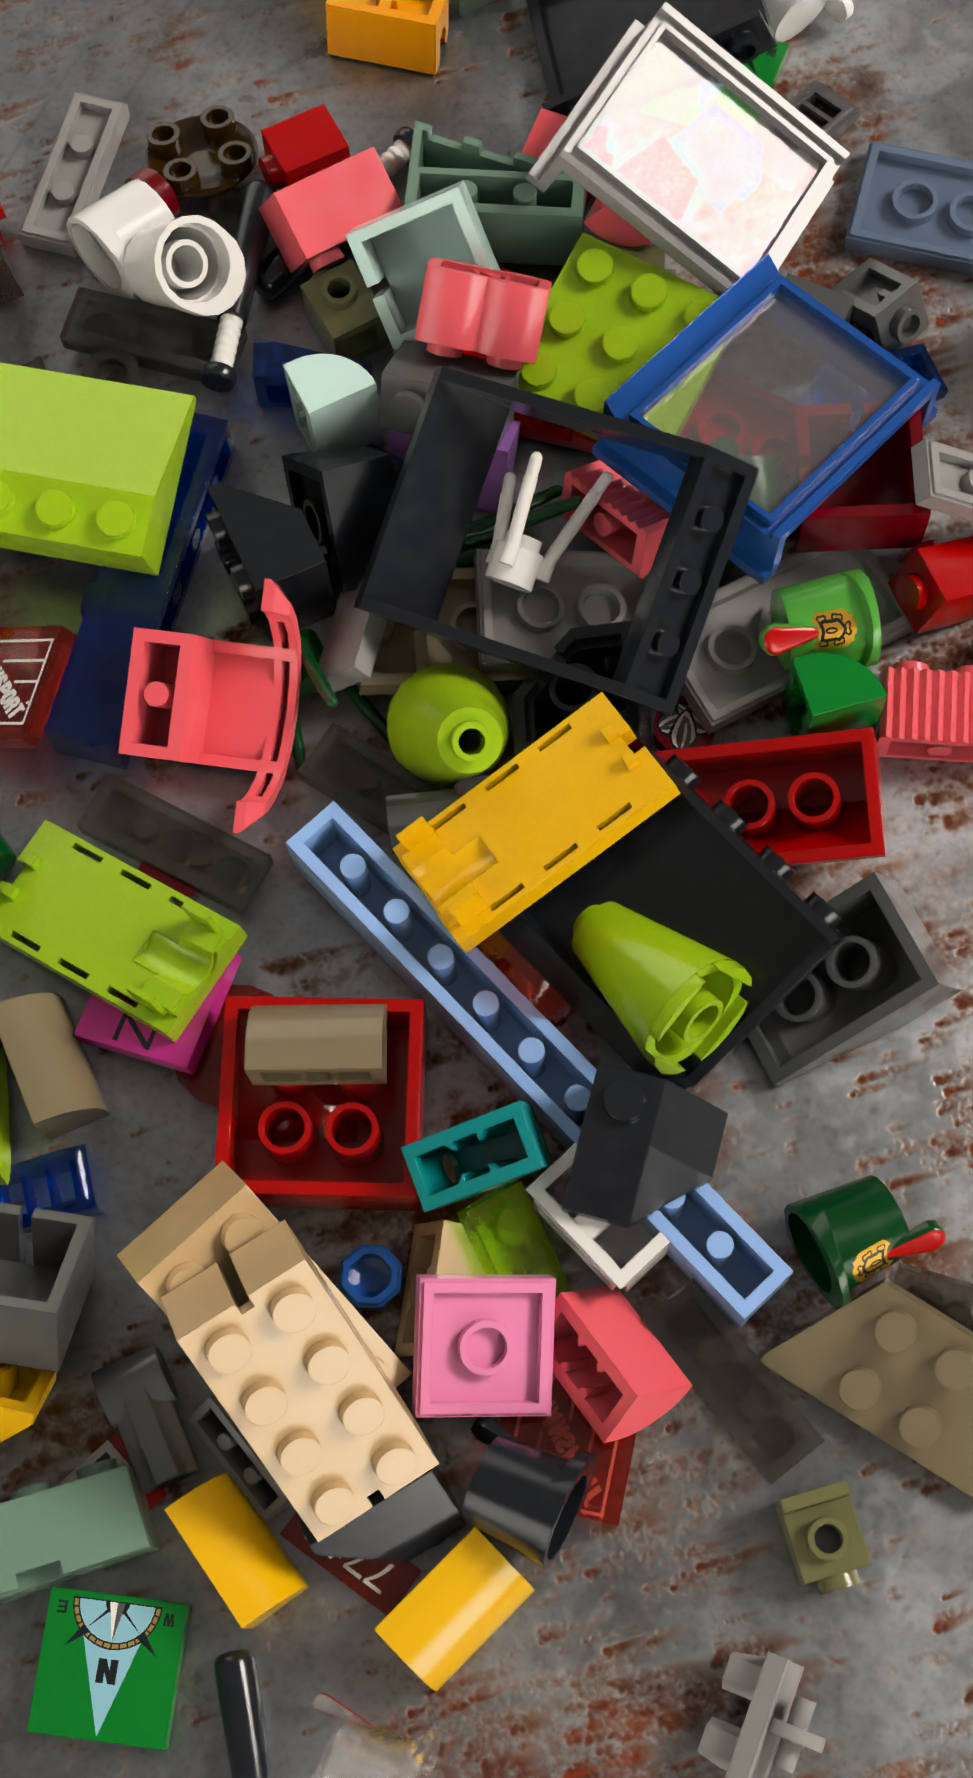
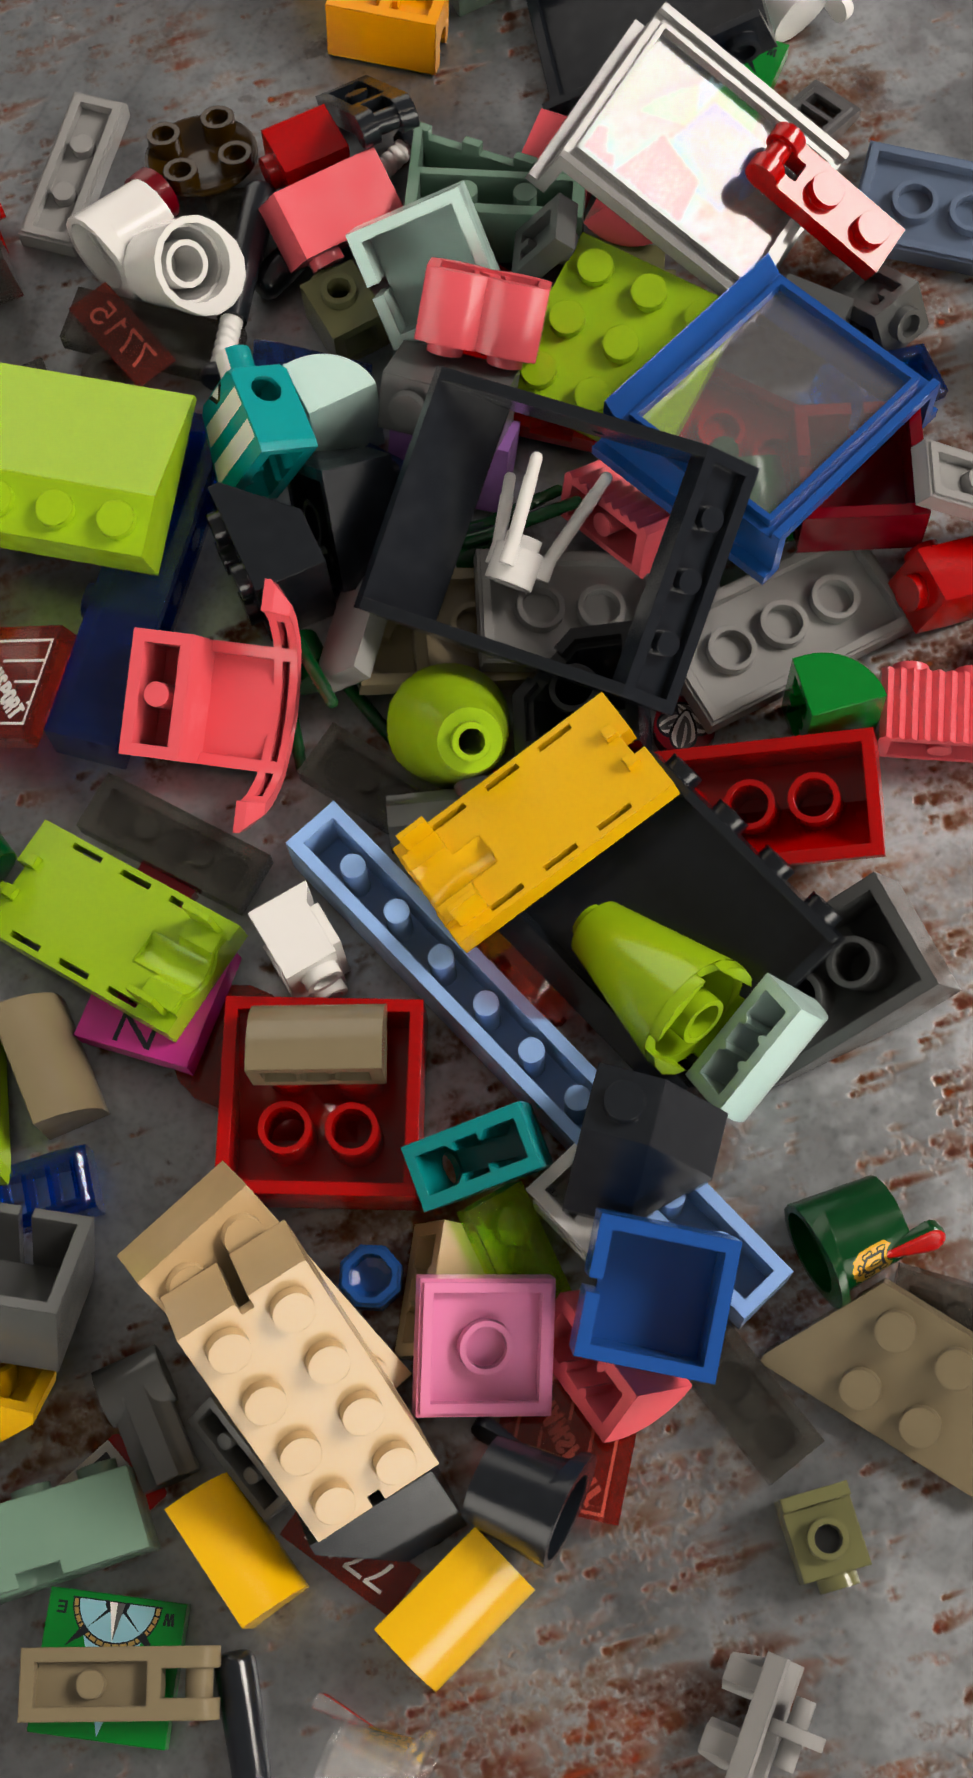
(116, 1684): none -> dark tan plate
(122, 334): none -> clear red sticker
(256, 425): none -> teal torso
(302, 944): none -> white window
(370, 109): none -> black plate
(546, 240): none -> dark grey bracket
(656, 1296): none -> blue piece
(756, 1047): none -> light aqua brick
(823, 201): none -> plate
(825, 616): bright green hat -> none

